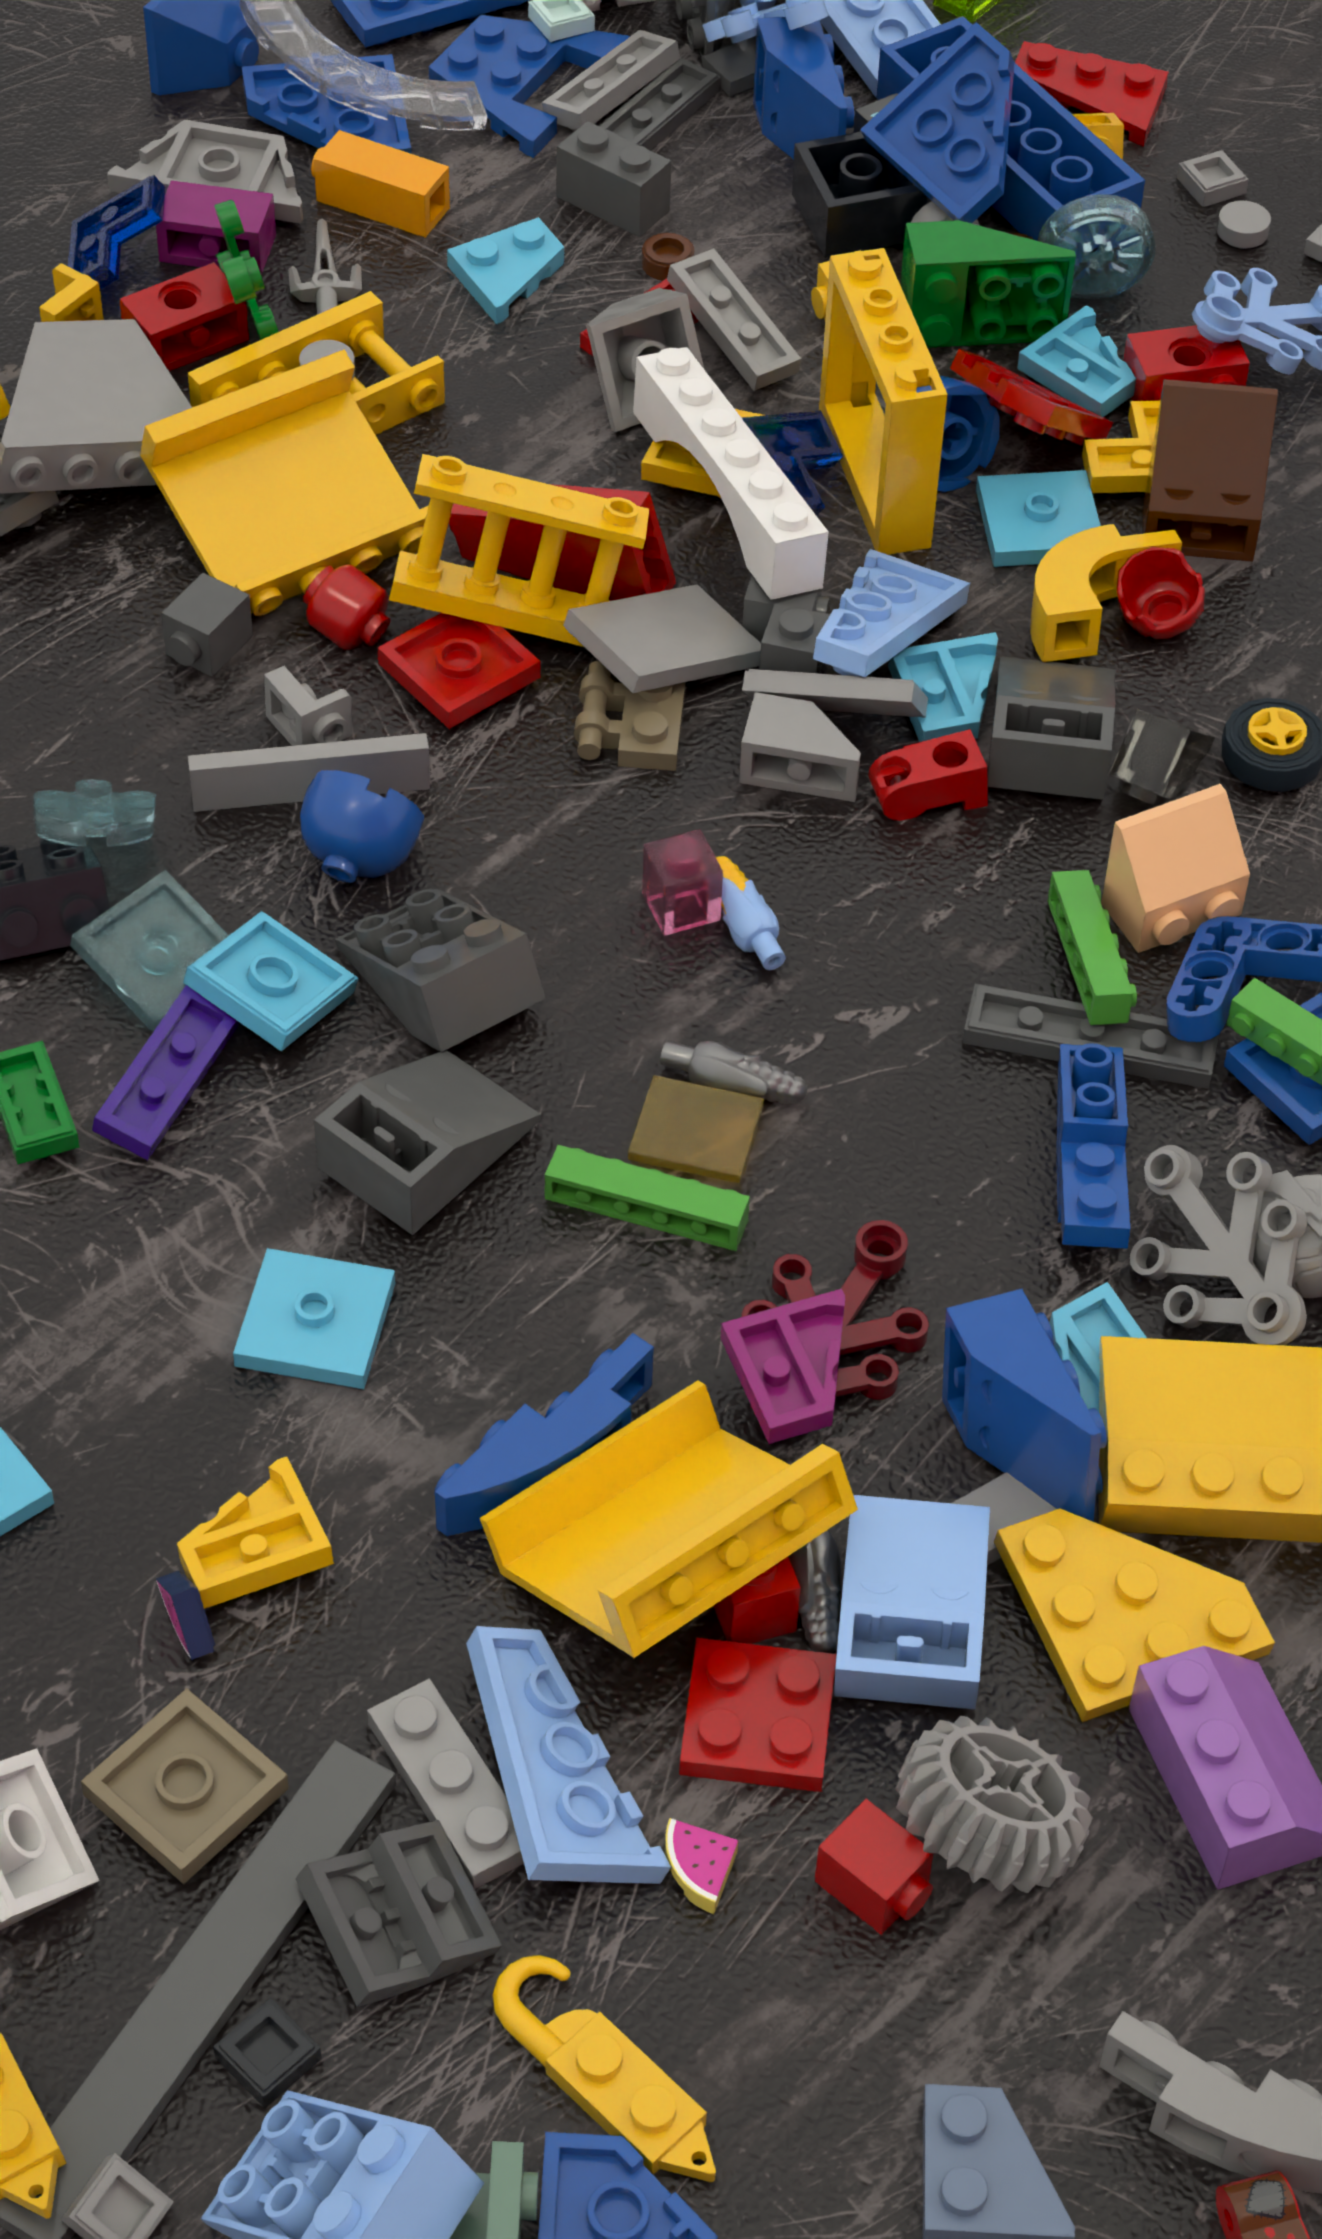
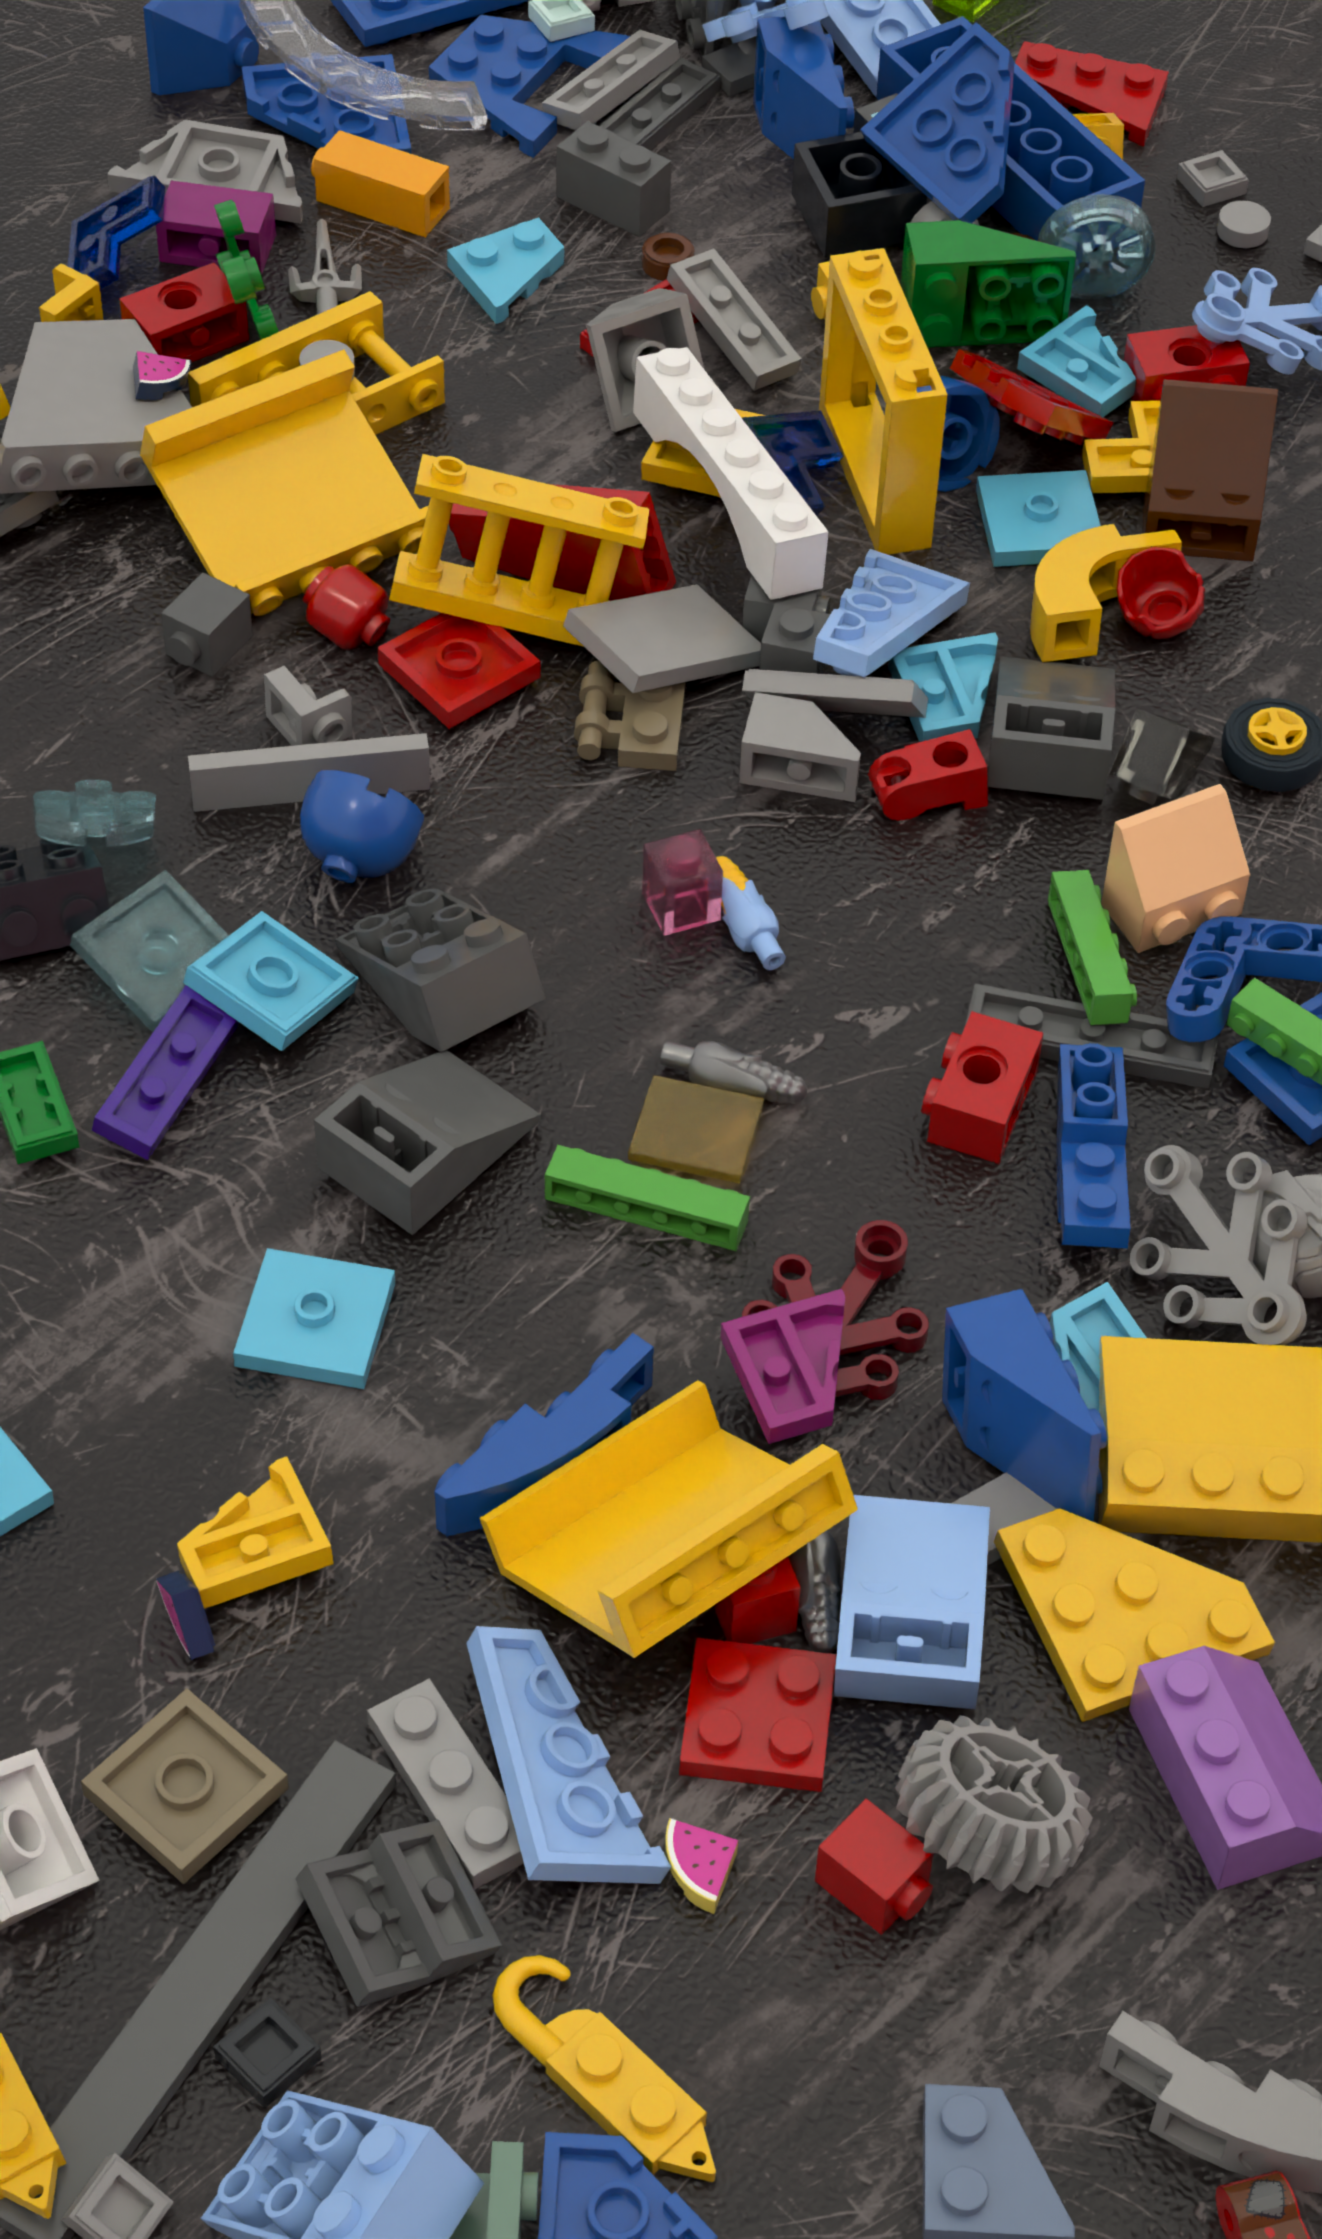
(158, 374): none -> tile
(982, 1087): none -> red brick

